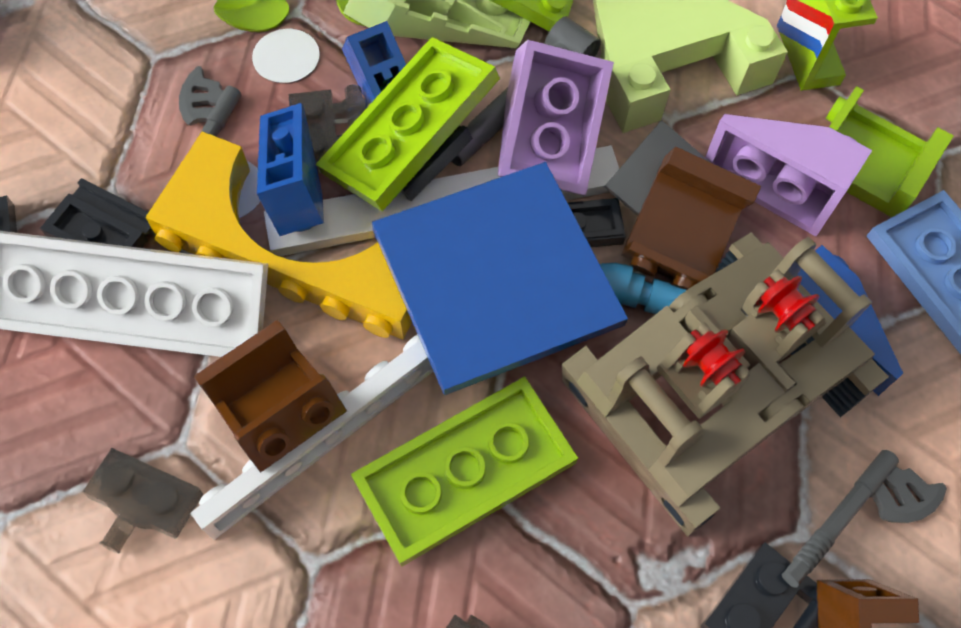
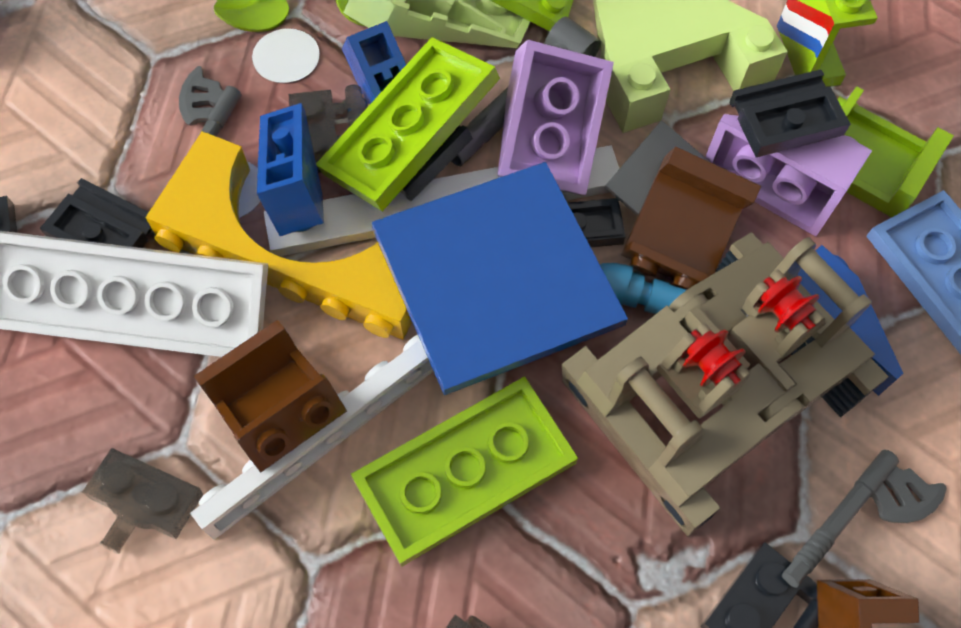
(789, 113): none -> black plate

